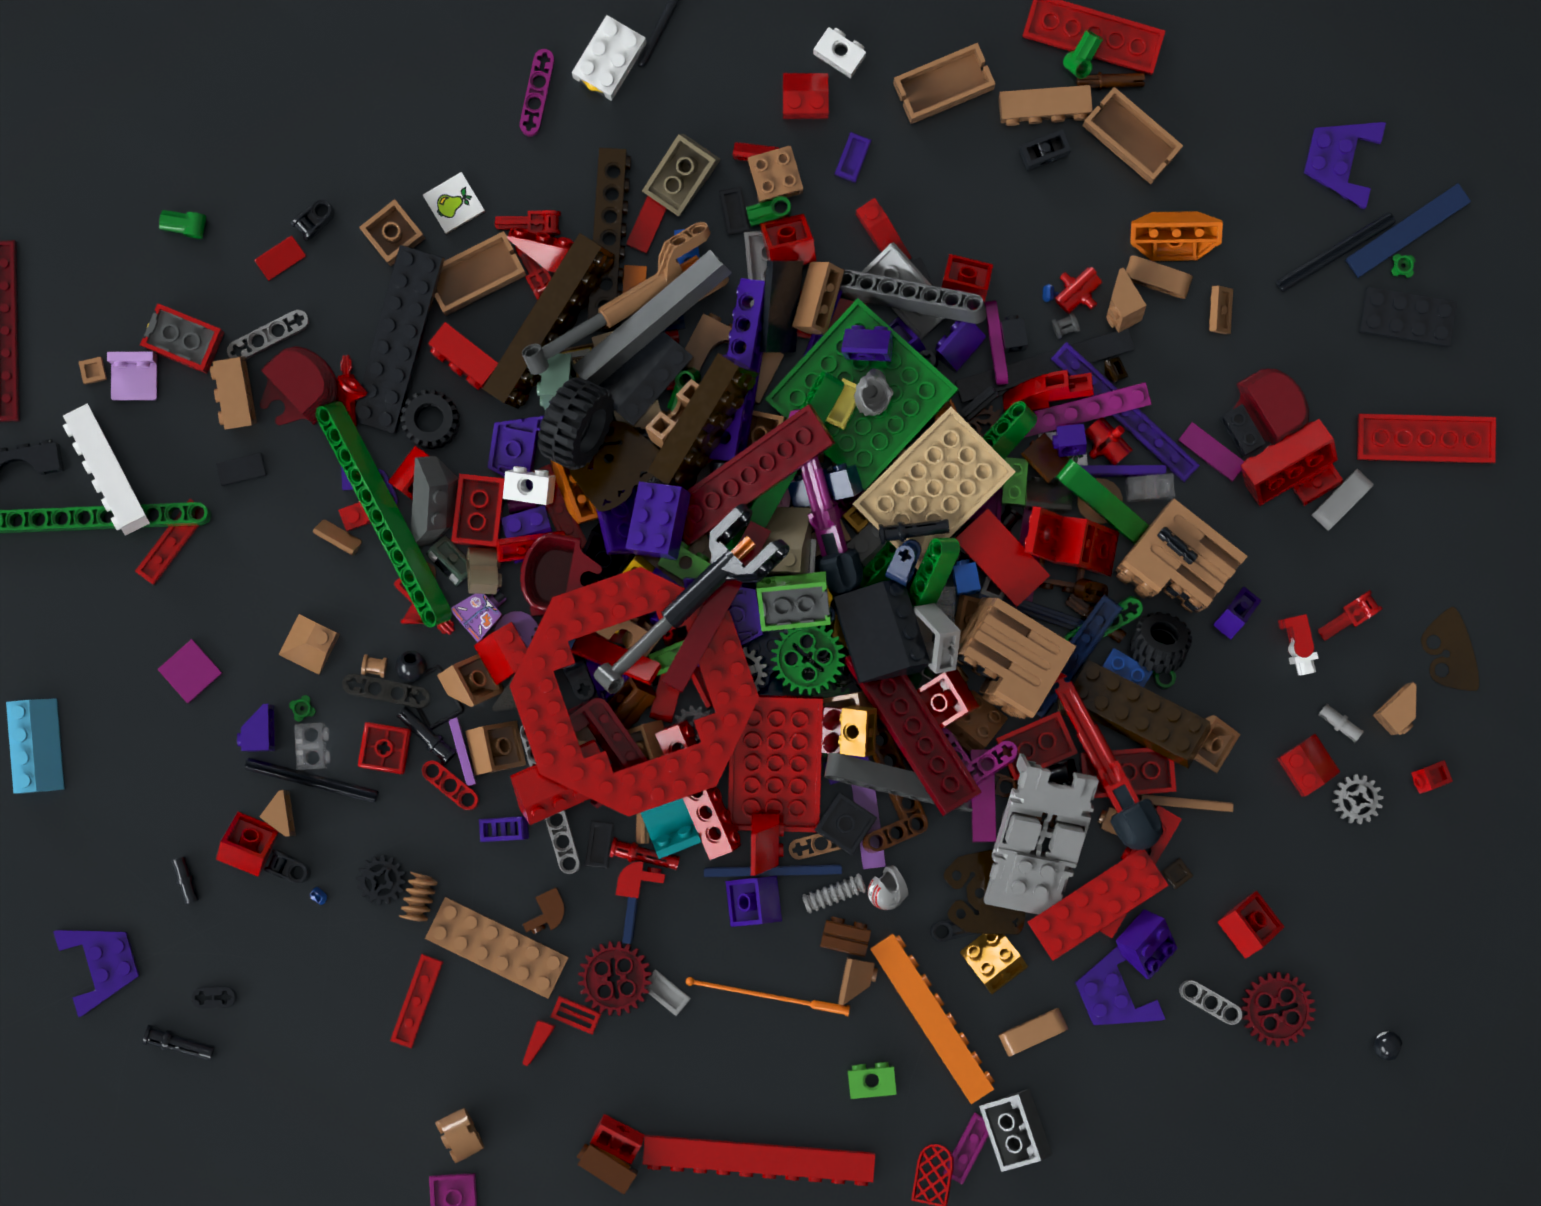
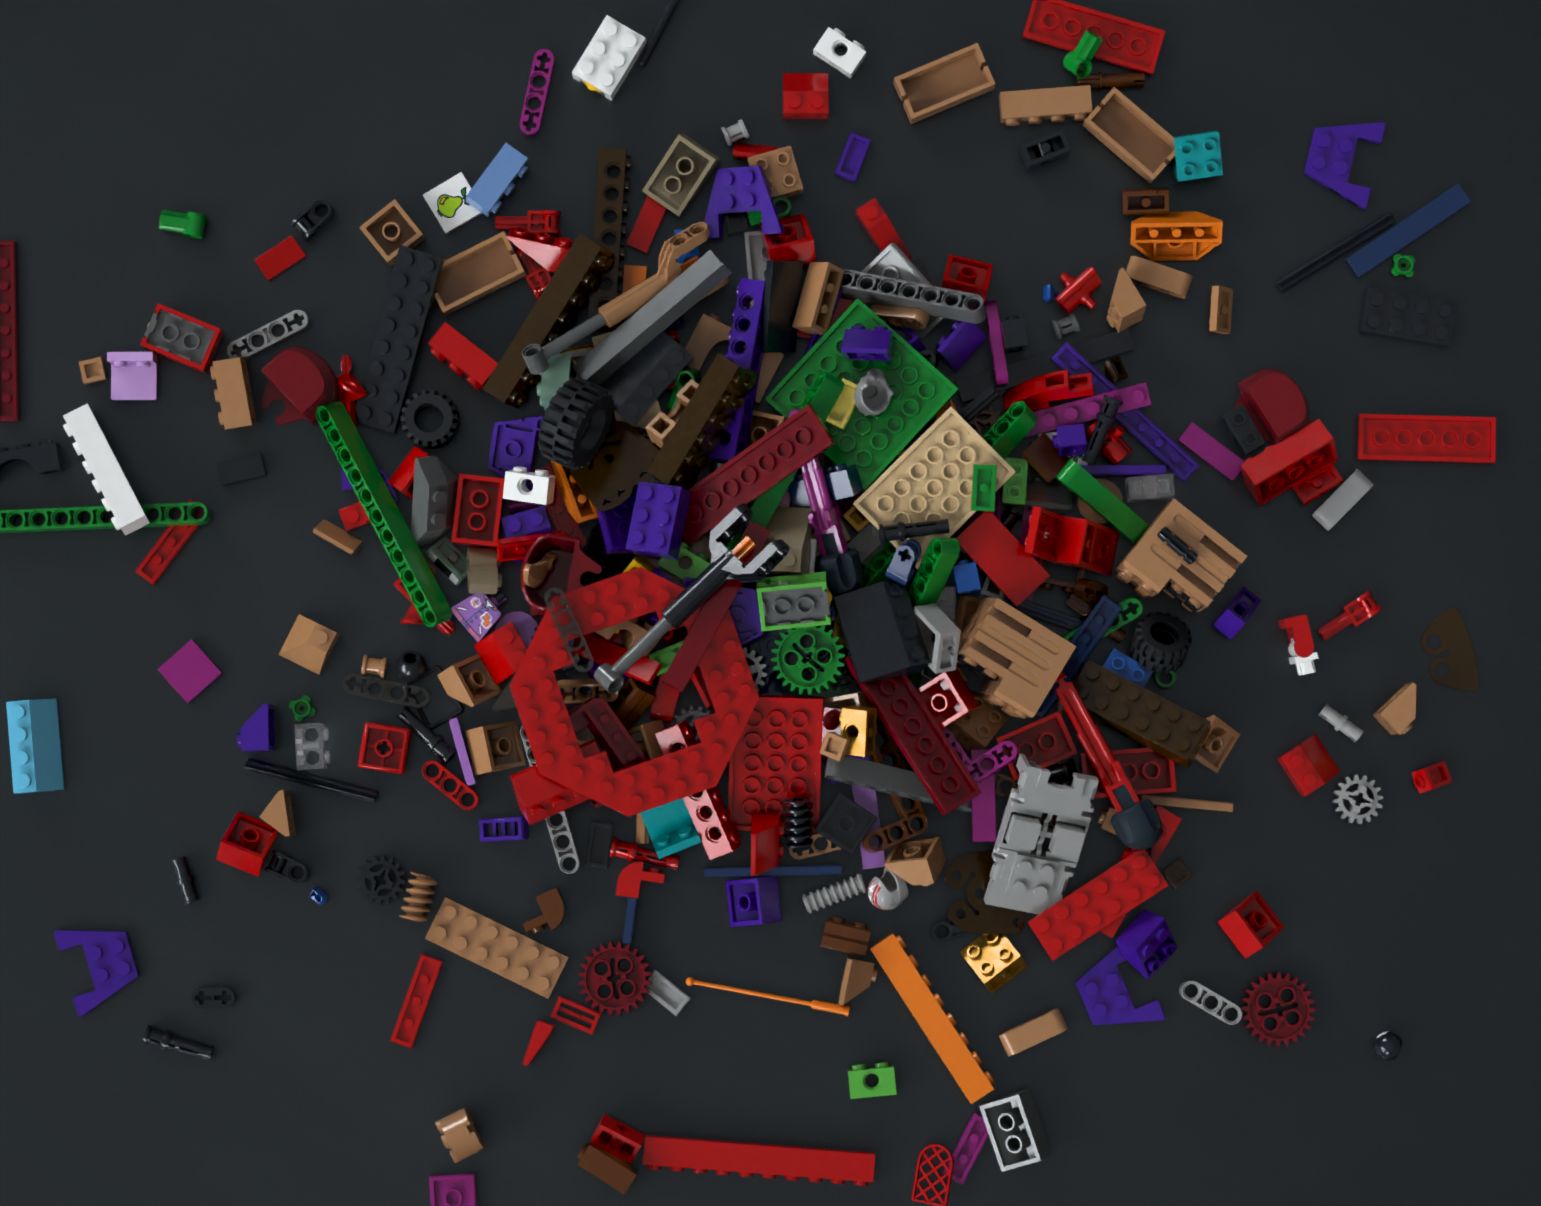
(497, 180): none -> medium blue brick
(535, 573): none -> medium nougat piece
(571, 628): none -> clear smoke beam
(580, 698): none -> medium nougat beam
(735, 132): none -> light grey bush
(738, 192): none -> dark purple wing
(800, 822): none -> black piece
(834, 746): none -> medium nougat tile
(902, 316): none -> medium nougat beam
(917, 860): none -> medium nougat slope
(983, 487): none -> green plate
(1105, 420): none -> black pin
(1145, 201): none -> reddish brown brick
(1197, 156): none -> teal bracket

